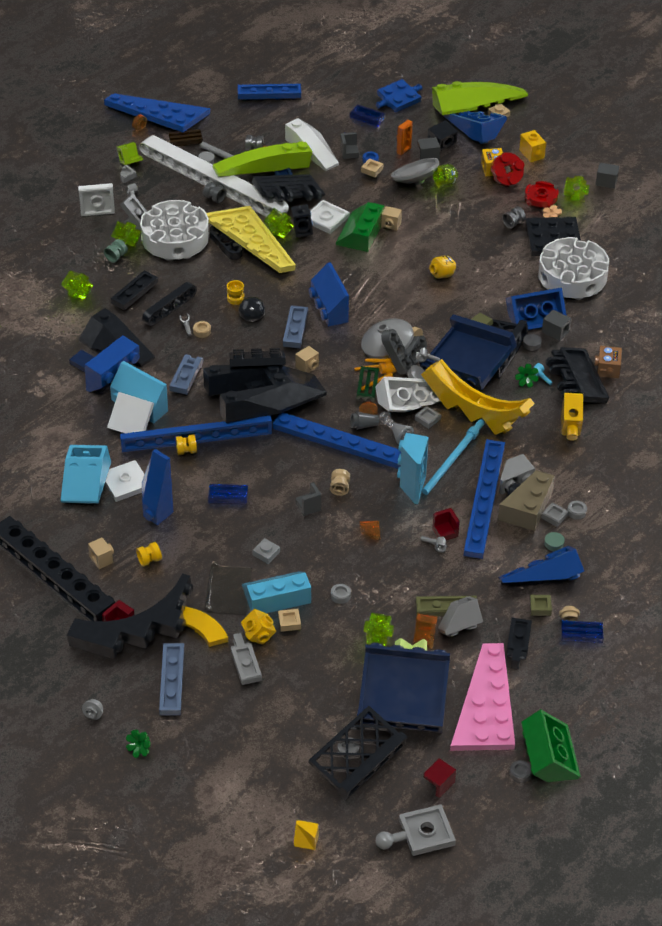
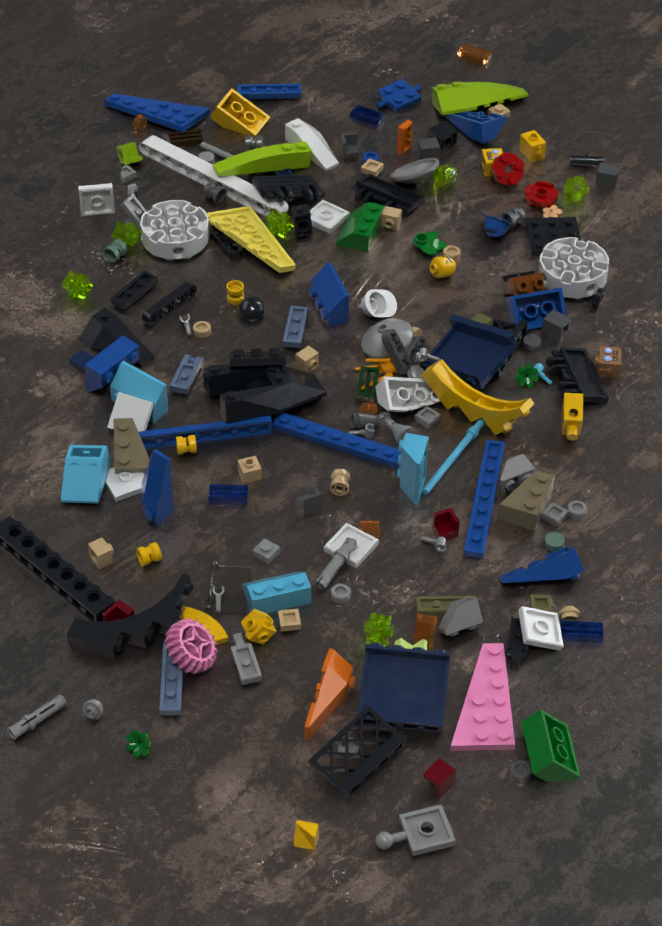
(36, 717): none -> light grey pin
(128, 447): none -> dark tan wing
(191, 646): none -> bright pink gear
(218, 598): none -> light grey hand
(239, 114): none -> yellow slope
(249, 469): none -> tan plate
(331, 692): none -> orange wedge
(340, 557): none -> light grey pin
(365, 544): none -> white tile
(368, 432): none -> light grey hand
(378, 303): none -> white piece
(392, 195): none -> black hinge
(429, 242): none -> green plate
(452, 251): none -> tan tile
(474, 53): none -> clear orange tile
(495, 226): none -> blue piece
(522, 283): none -> dark orange hips
(540, 628): none -> white tile
(586, 160): none -> black pin
(598, 297): none -> black tile

